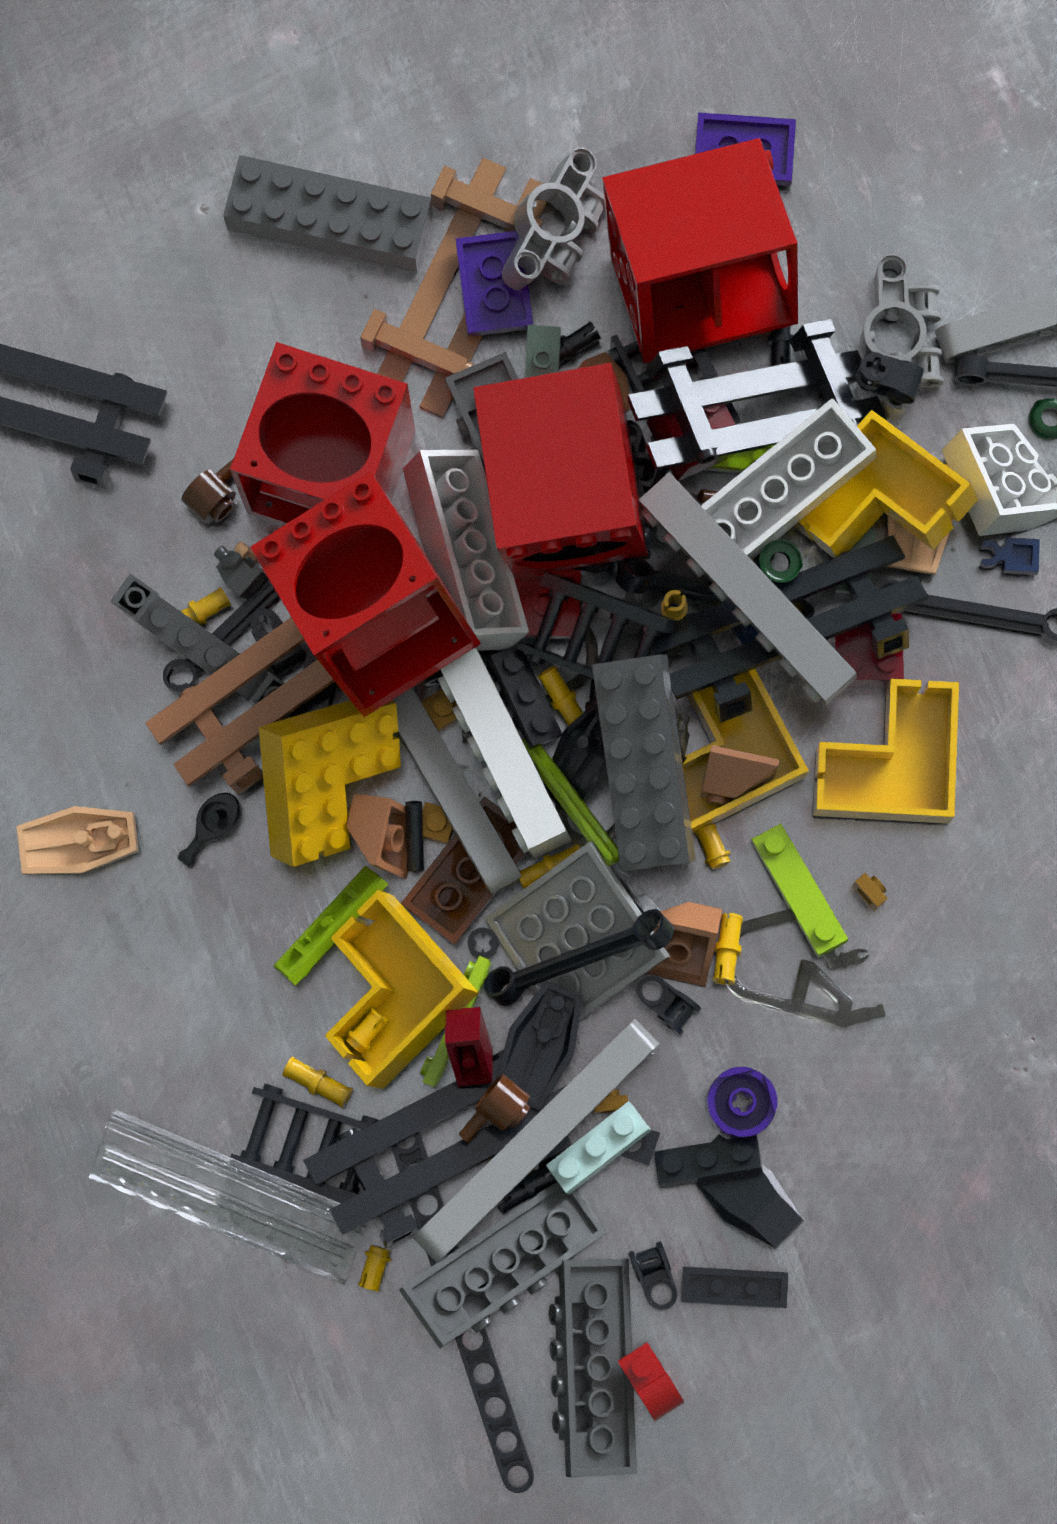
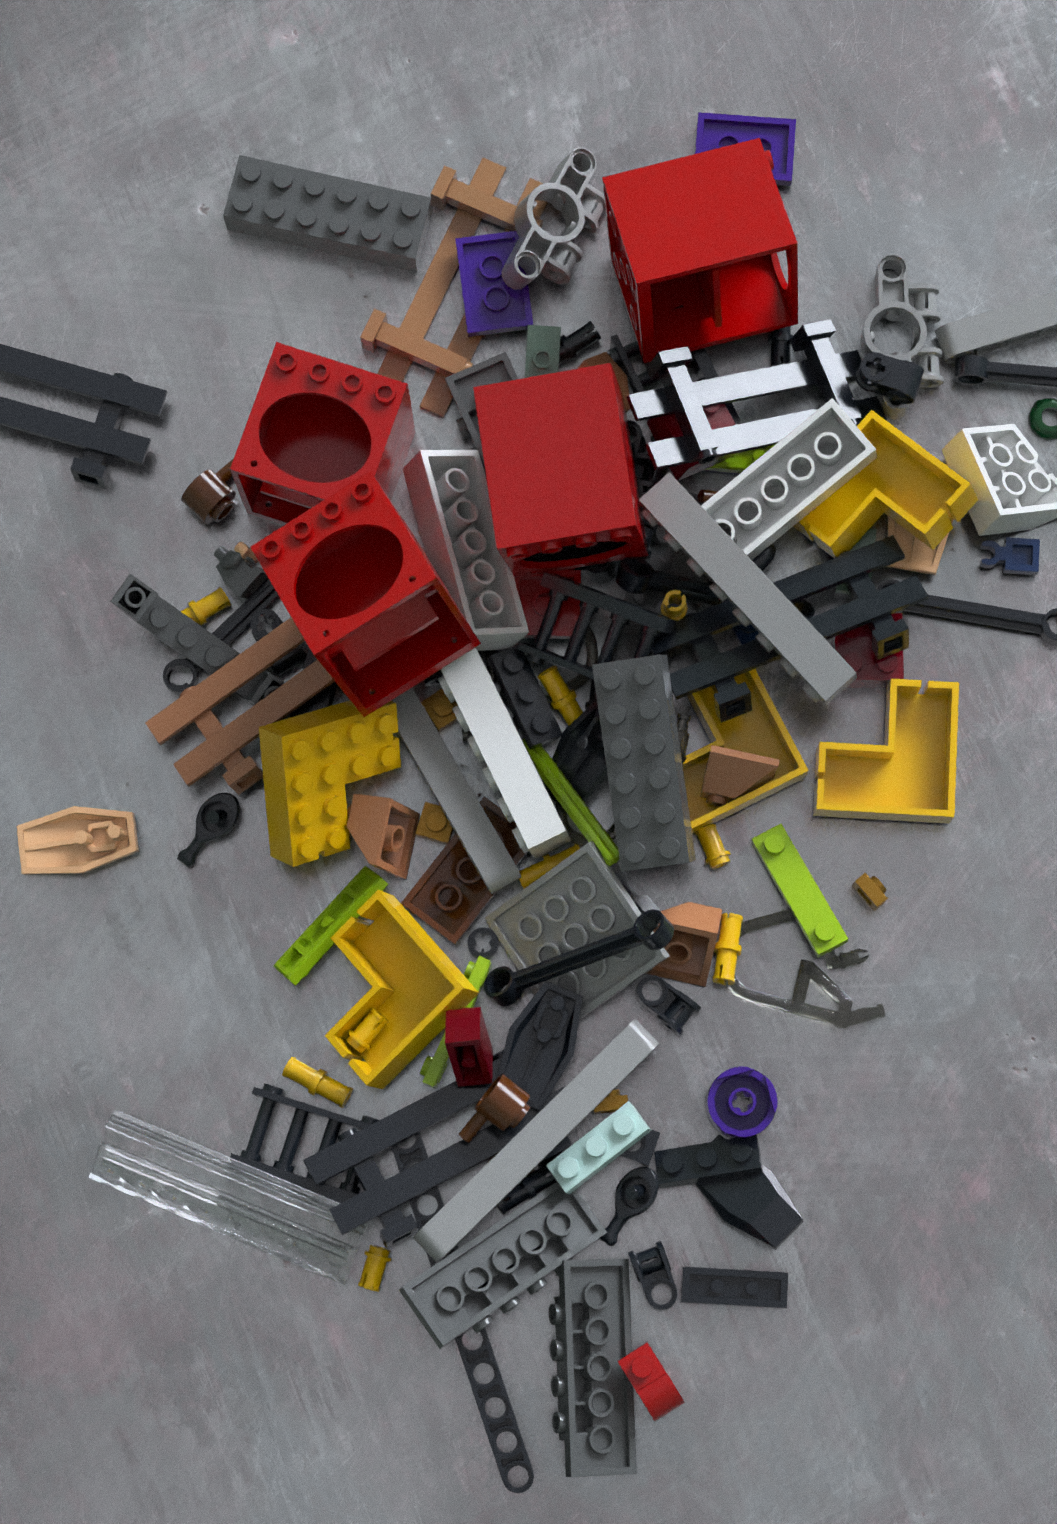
(414, 835): black piece -> none
(632, 1197): none -> black piece
(792, 554): dark green piece -> none

